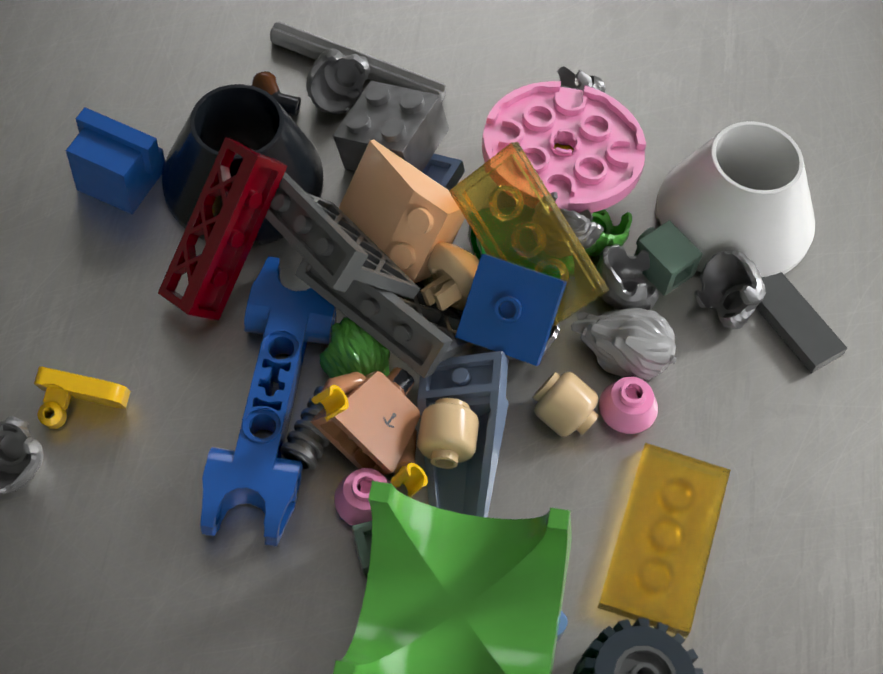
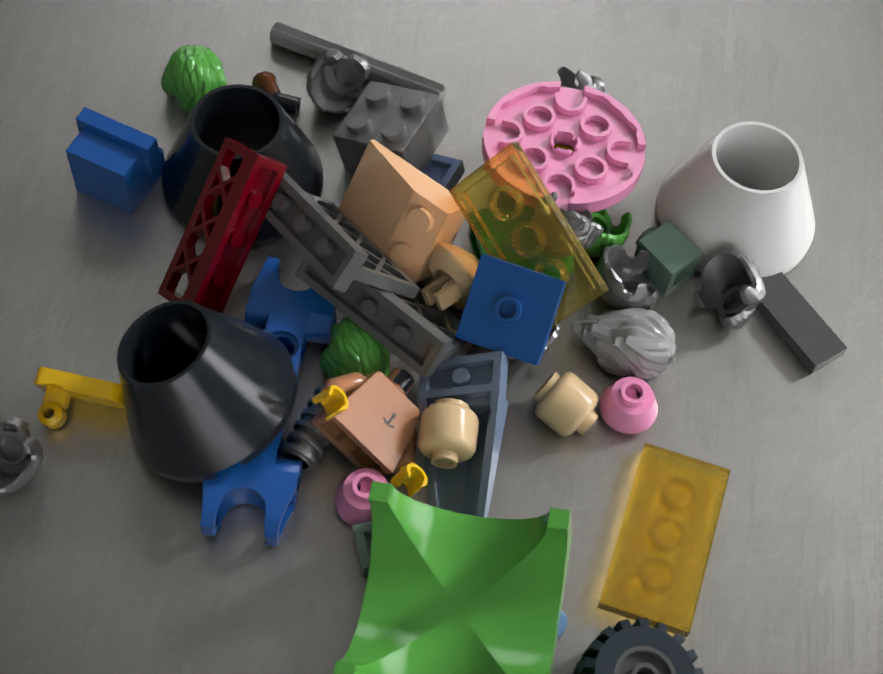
(192, 74): none -> bright green hair
(202, 389): none -> black cone

